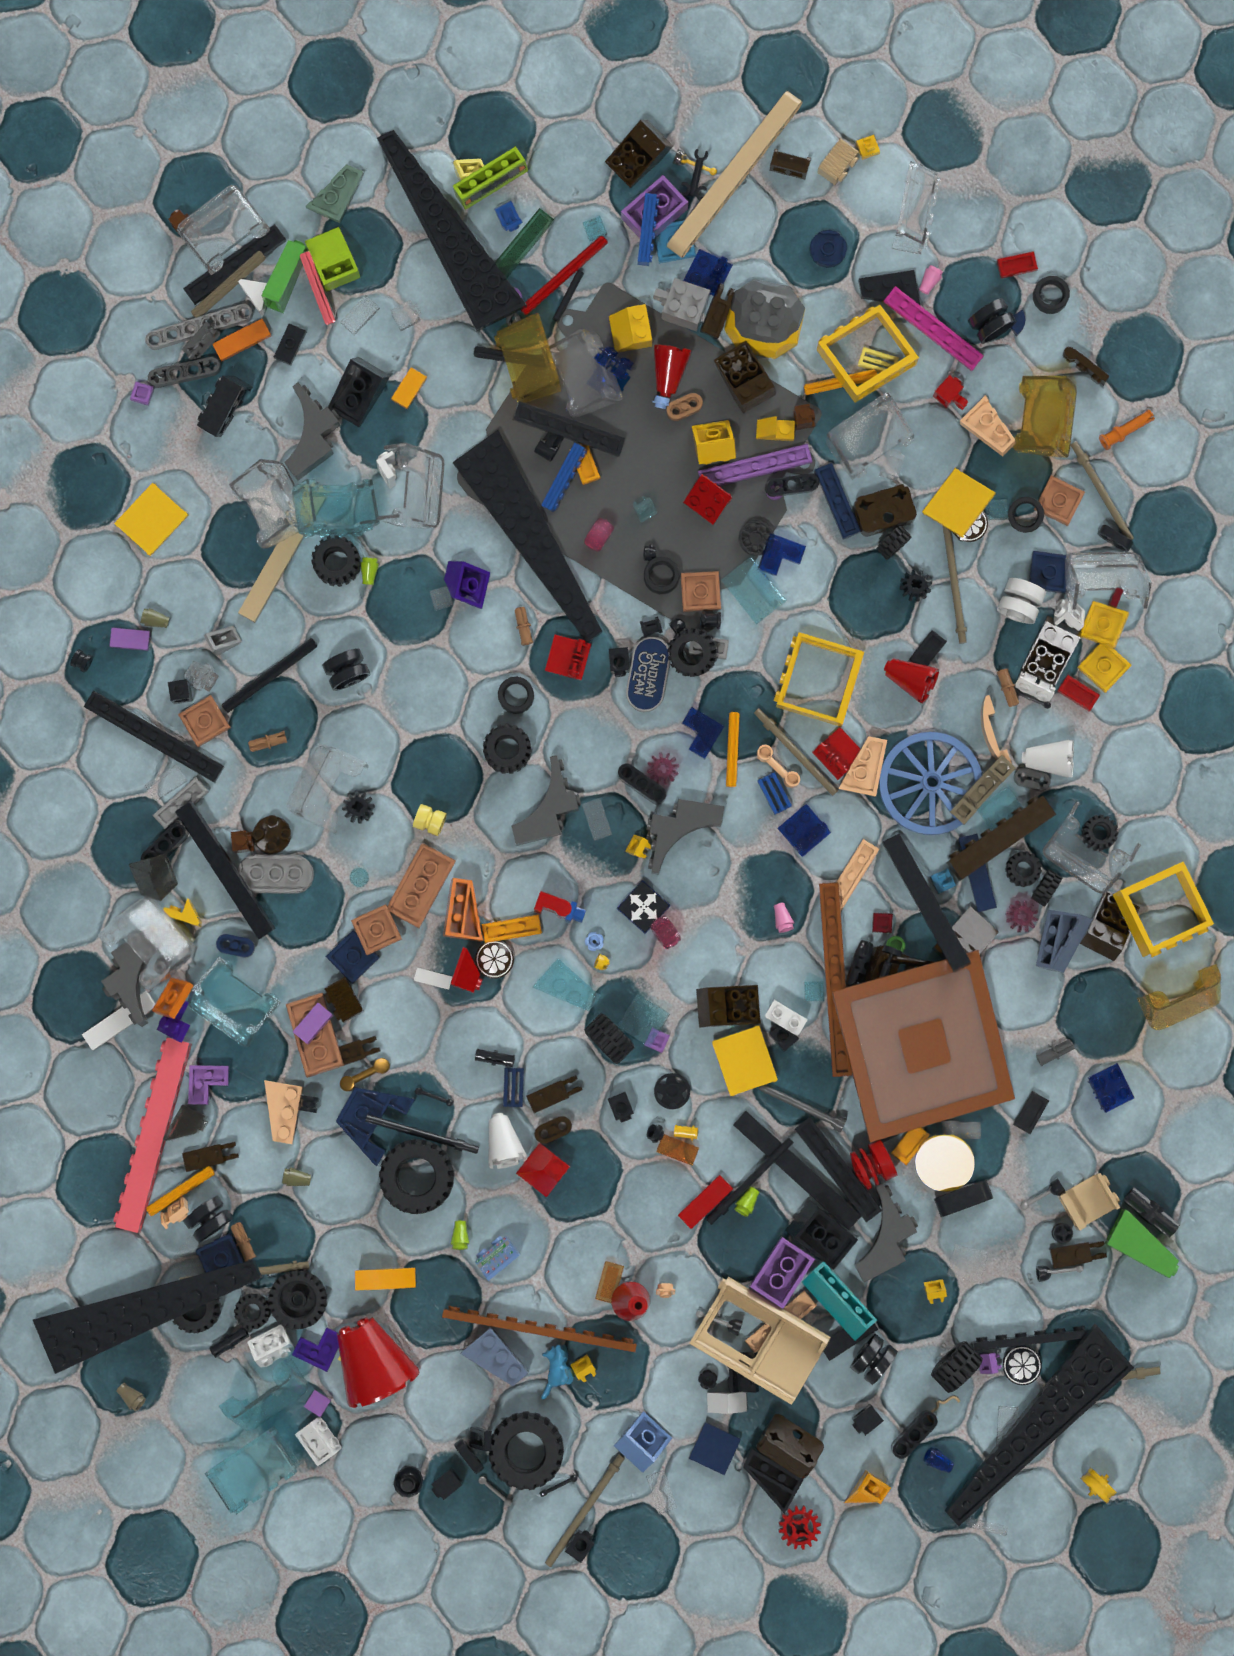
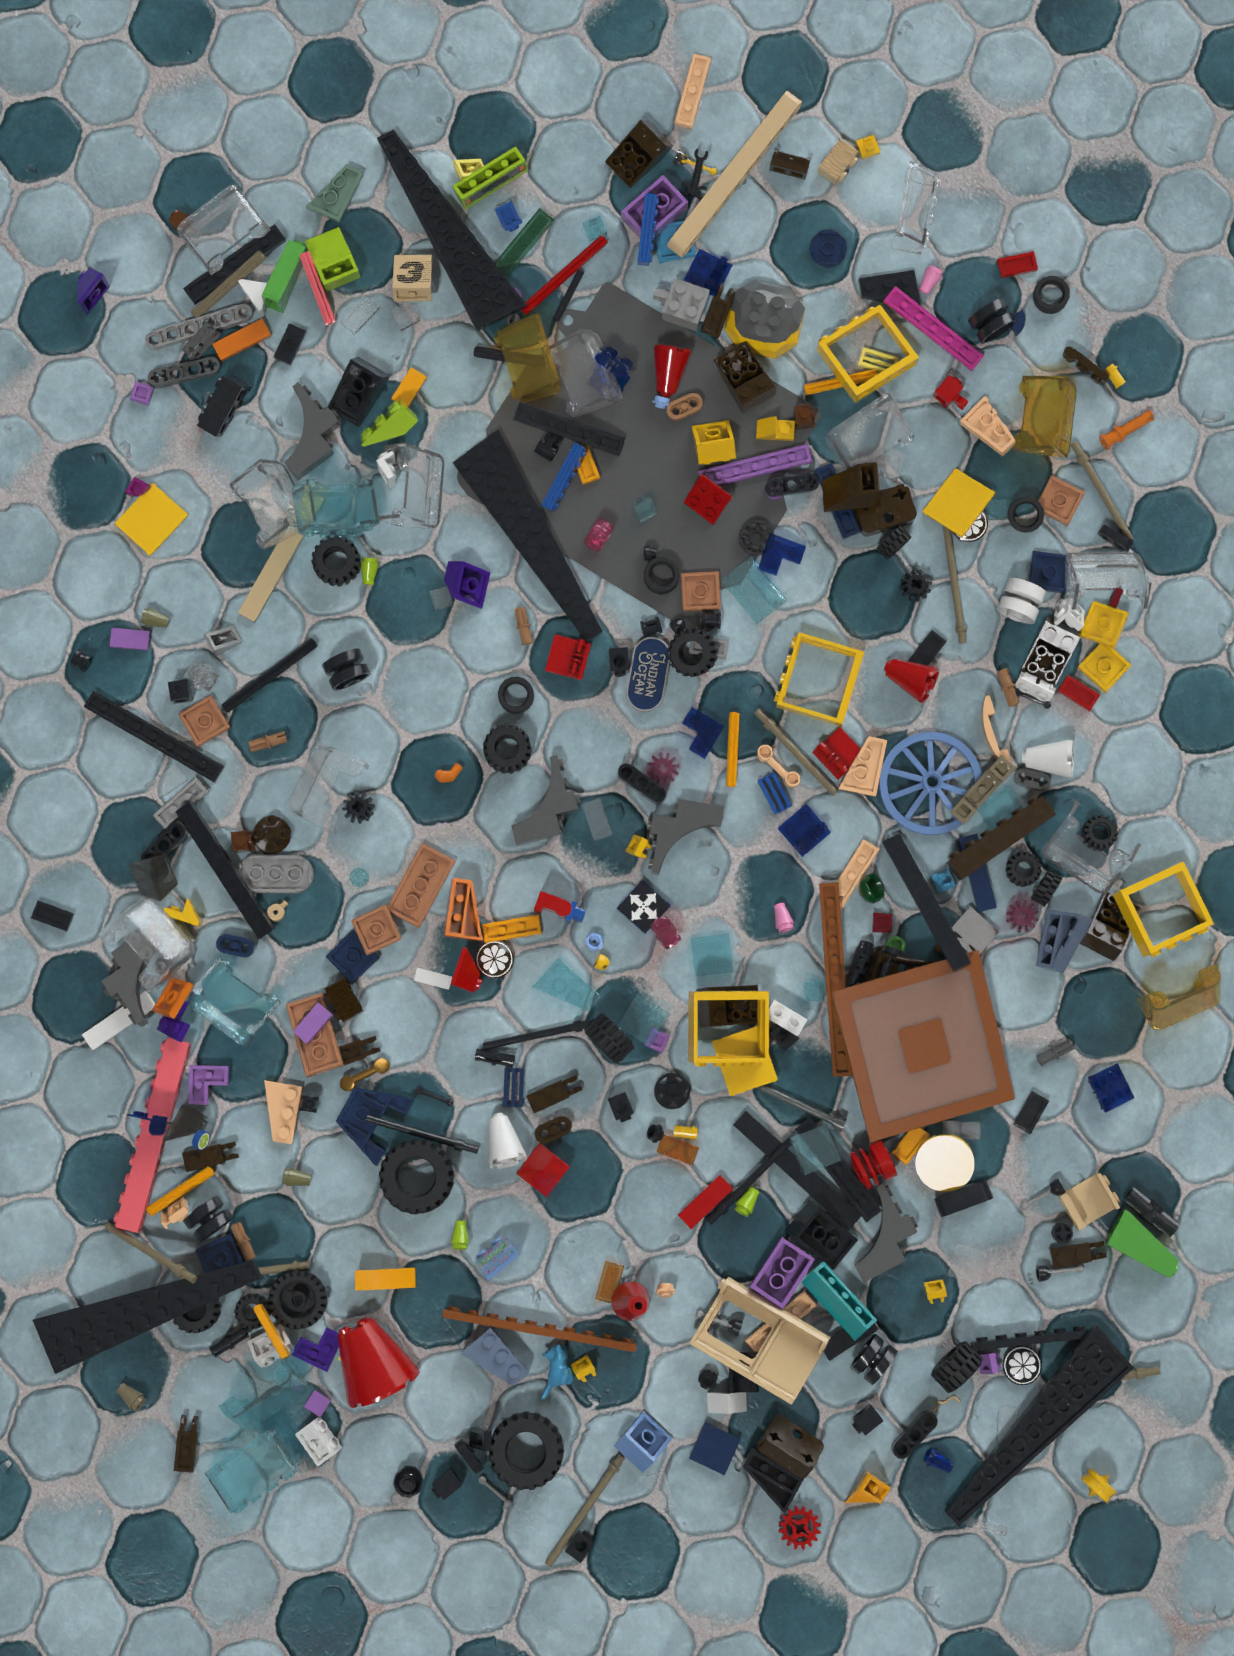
(52, 916): none -> black tile
(91, 288): none -> dark purple slope
(137, 488): none -> magenta tile
(157, 1123): none -> clear blue hinge
(178, 1269): none -> dark tan bar
(186, 1446): none -> dark brown hinge
(201, 1140): none -> tile
(271, 1331): none -> light orange tile
(277, 907): none -> tan piece
(391, 425): none -> lime slope
(412, 278): none -> tan panel
(429, 820): light yellow wheel -> none
(450, 775): none -> orange arm
(573, 1478): black hinge -> none
(576, 1026): none -> black bar
(631, 328): yellow slope -> none
(692, 91): none -> light nougat tile
(711, 955): none -> clear light blue tile
(762, 1028): none -> yellow window
(815, 1149): none -> clear light blue tile
(852, 488): none -> dark brown slope
(871, 888): none -> dark green hair
(1115, 376): none -> yellow pin

